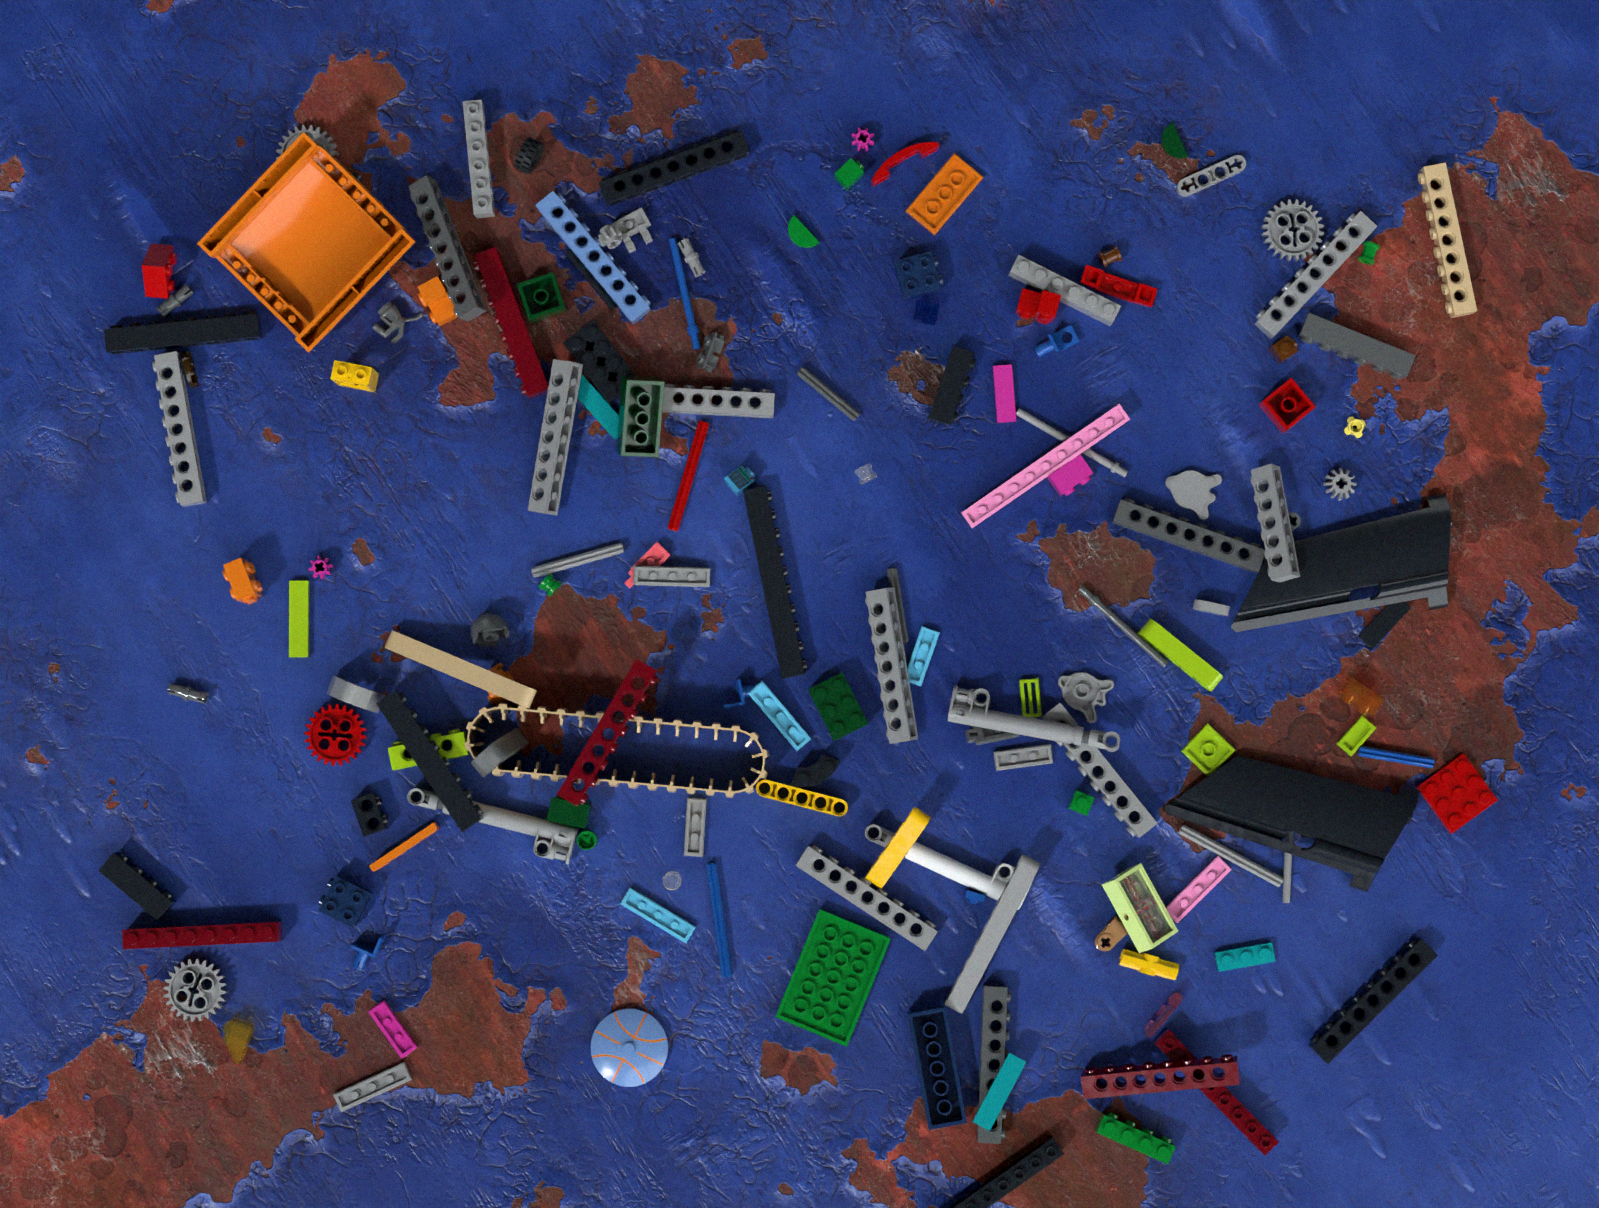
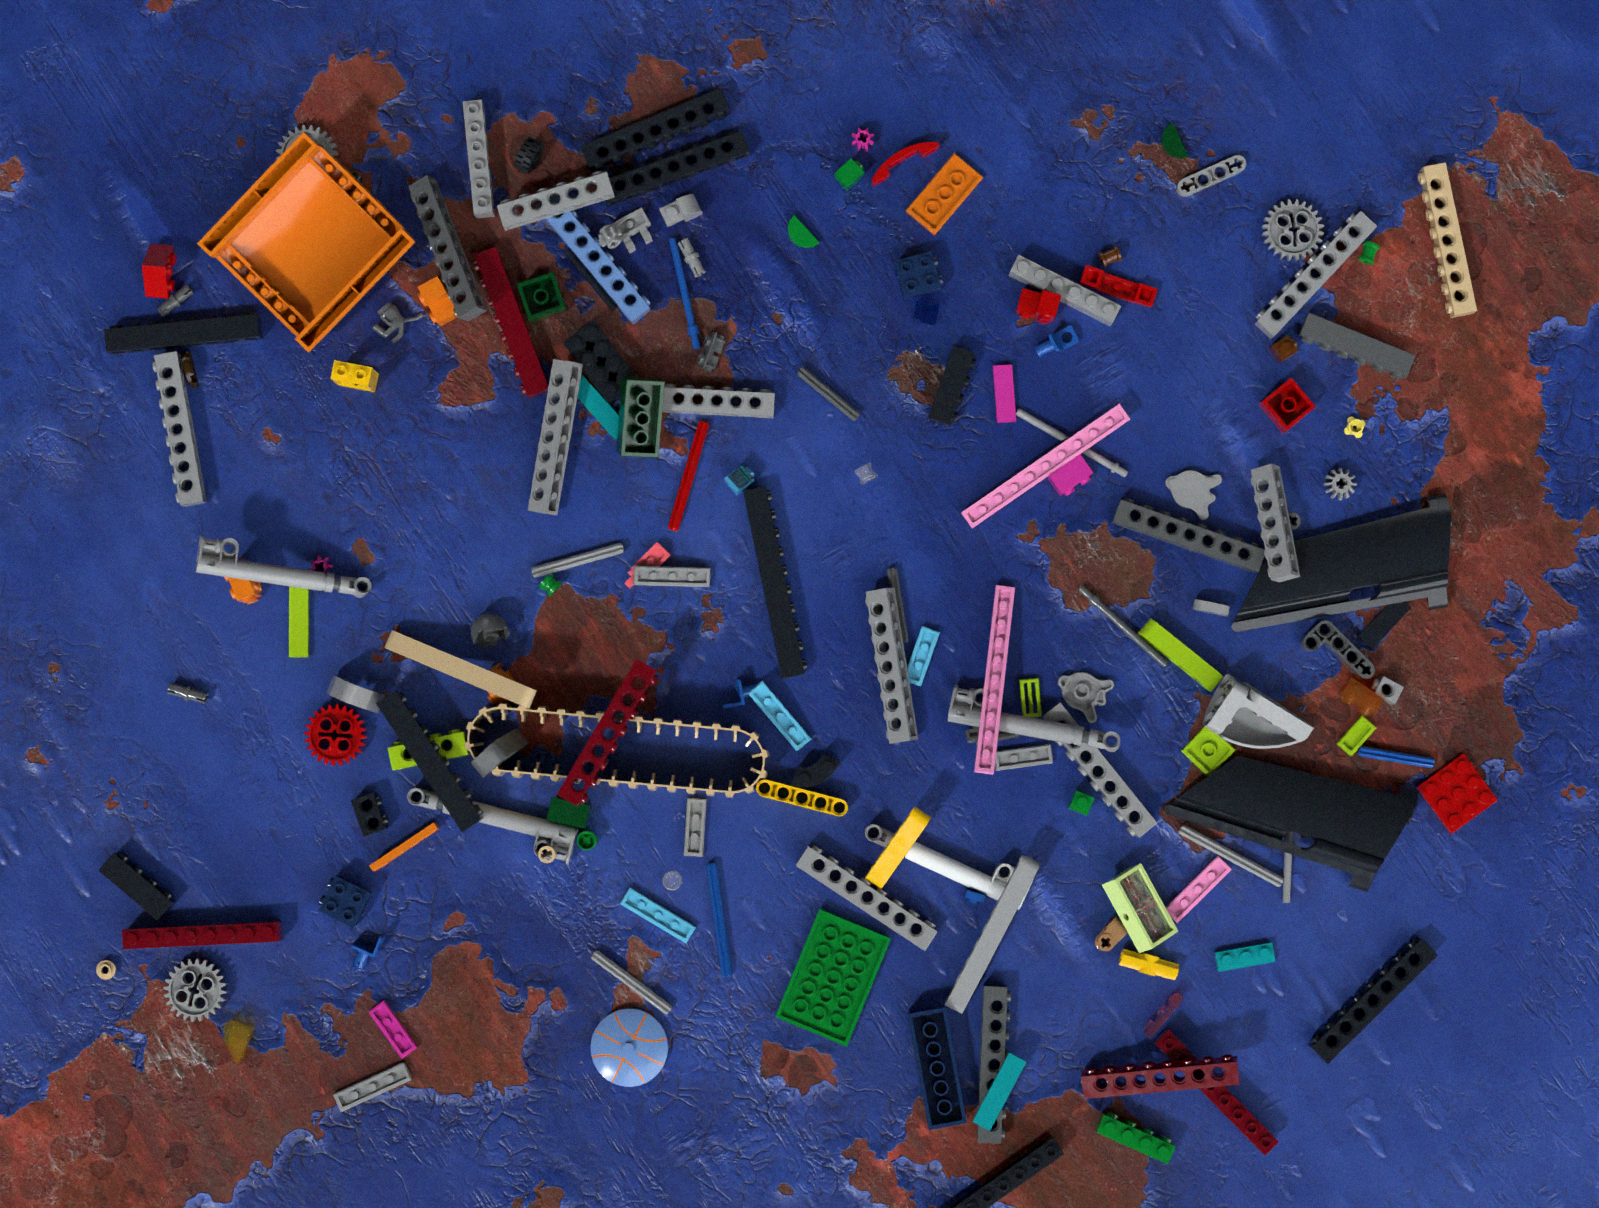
(111, 966): none -> tan plate
(215, 560): none -> light grey piece
(548, 209): none -> light grey brick
(548, 848): none -> tan bush
(626, 135): none -> black brick
(631, 982): none -> light grey axle
(683, 208): none -> light grey brick
(838, 706): dark green brick -> none
(994, 680): none -> bright pink plate
(1252, 718): none -> light grey panel
(1340, 653): none -> dark grey beam
(1395, 689): none -> light grey brick

